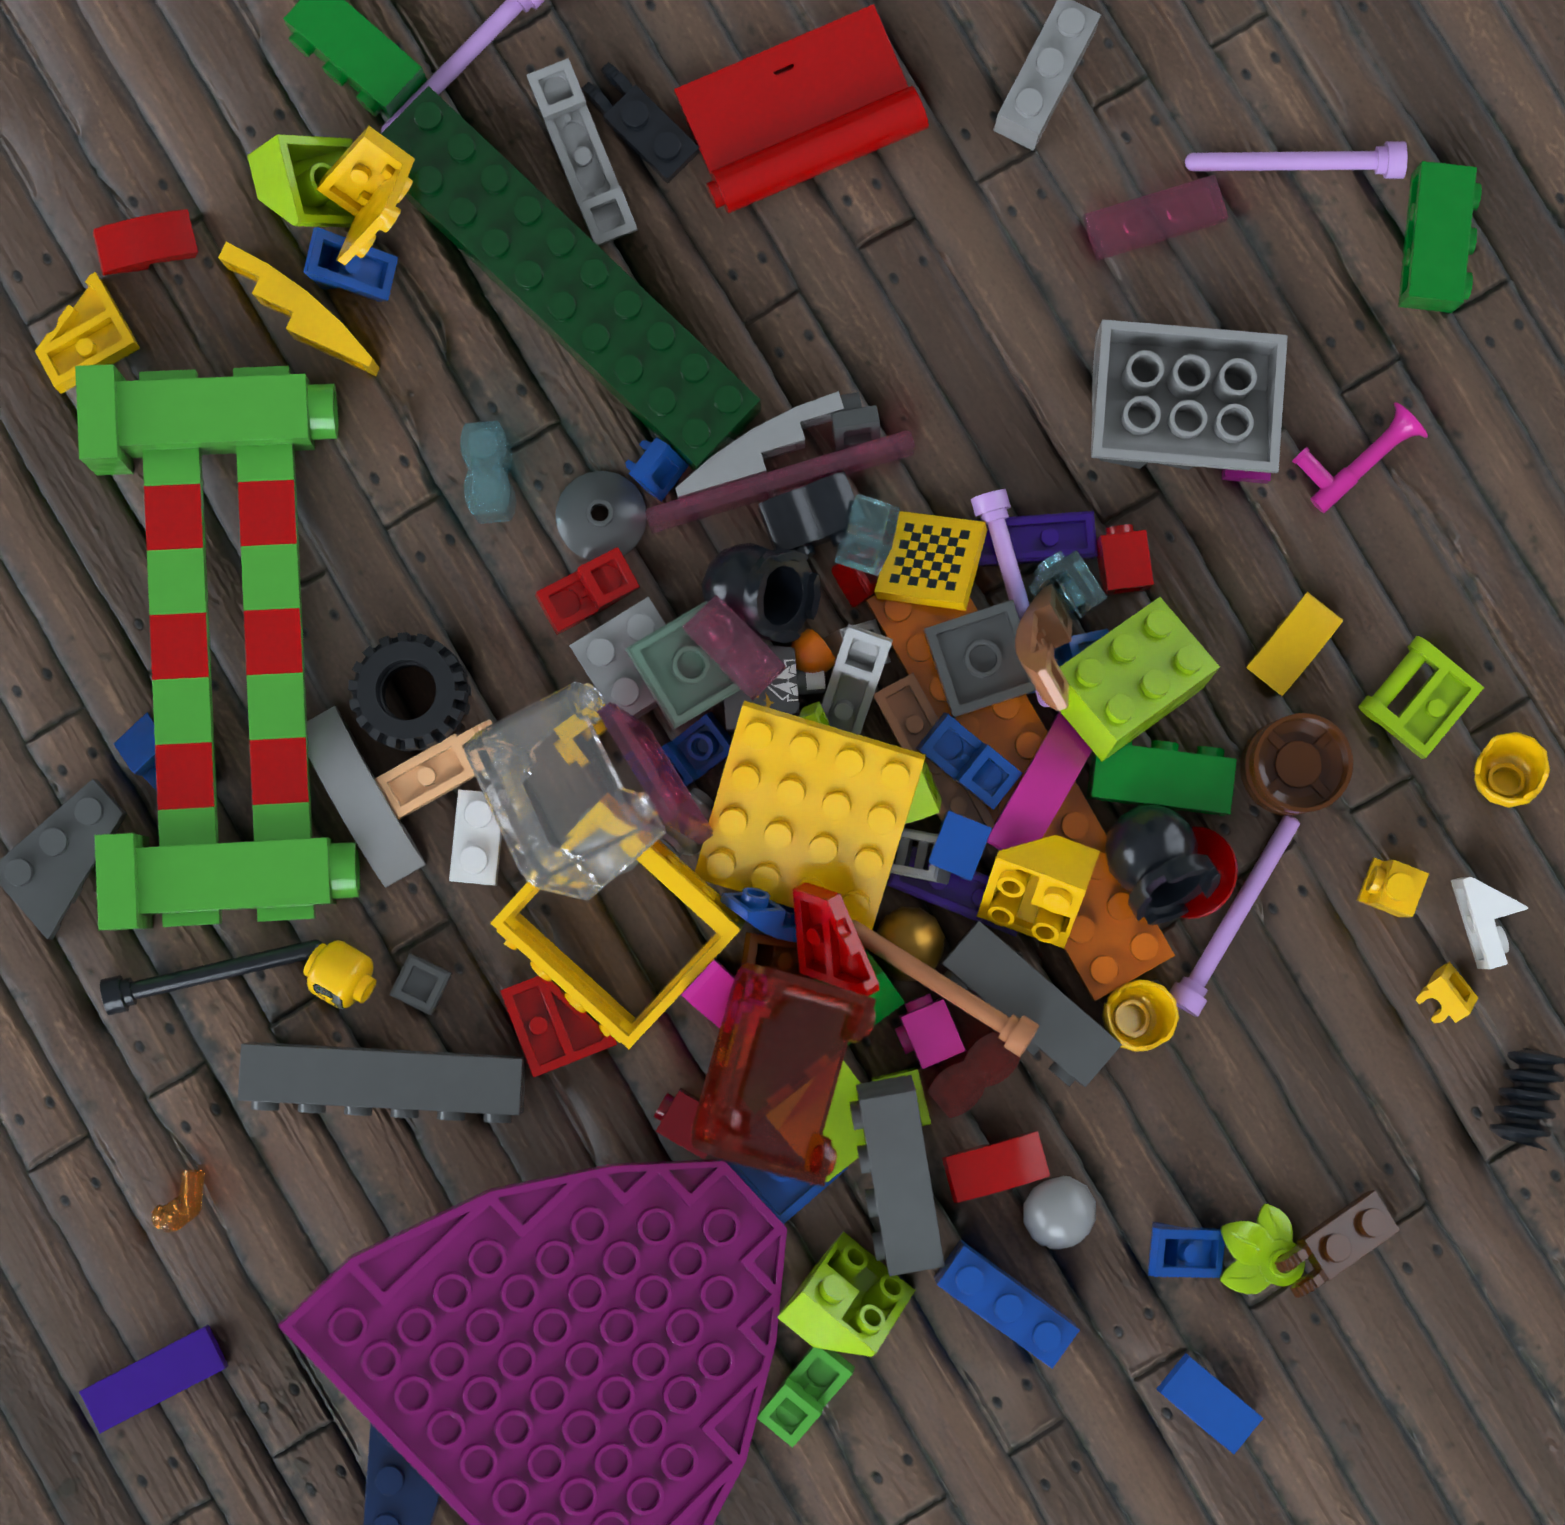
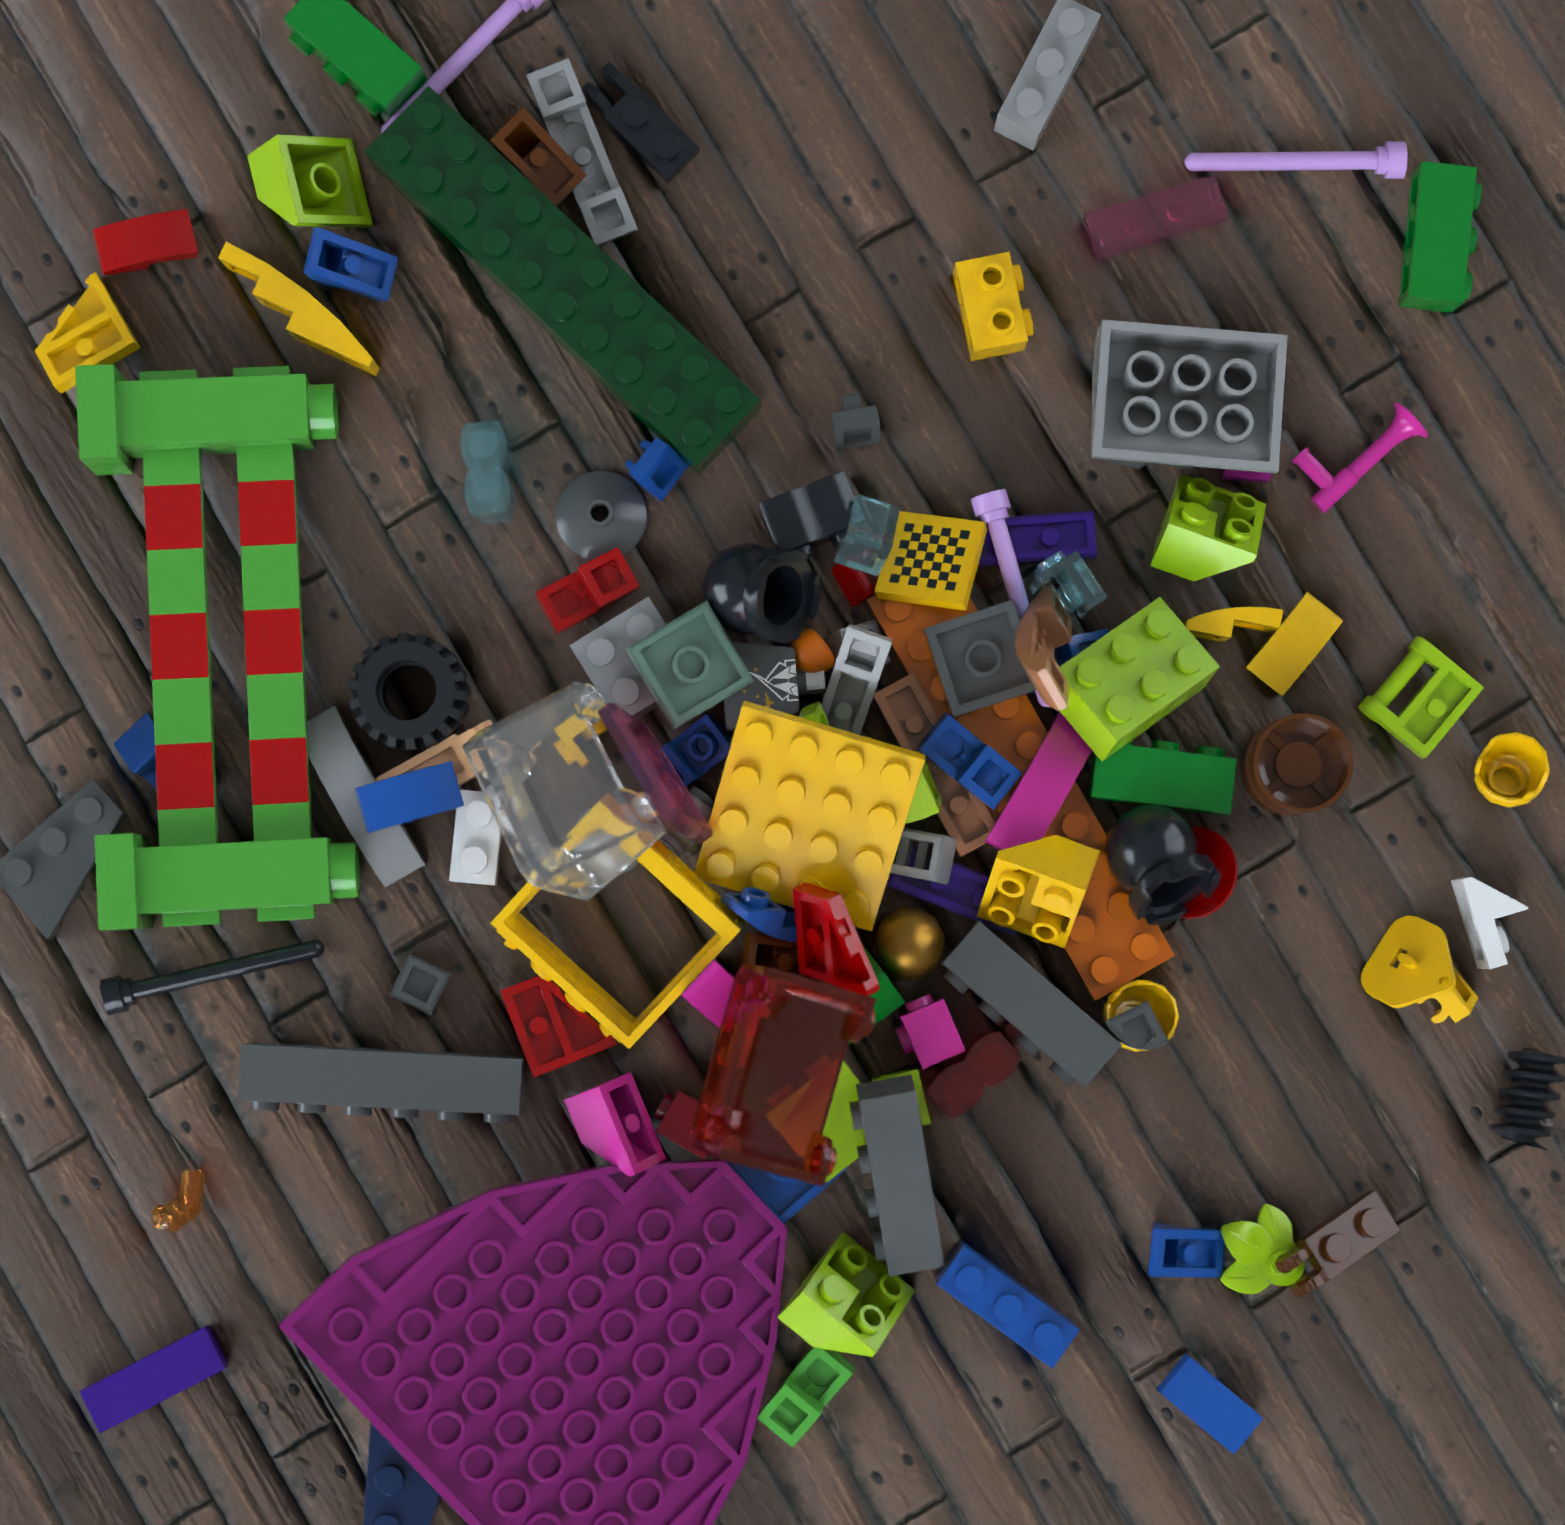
(340, 974): yellow head -> none
(368, 185): yellow bracket -> none
(409, 797): none -> blue slope
(537, 156): none -> reddish brown slope
(616, 1124): none -> dark pink slope
(734, 647): clear pink slope -> none
(773, 438): light grey slope -> none
(779, 481): clear pink tile -> none
(800, 109): red door -> none
(959, 845): blue panel -> none
(991, 306): none -> yellow brick
(995, 1167): red slope -> none
(1013, 1030): nougat piece -> none
(1059, 1212): light grey hair -> none
(1124, 560): red brick -> none
(1138, 1028): none -> dark grey tile
(1192, 990): lavender piece -> none
(1207, 530): none -> lime slope
(1219, 623): none -> yellow slope
(1393, 887): yellow brick -> none
(1419, 970): none -> yellow piece

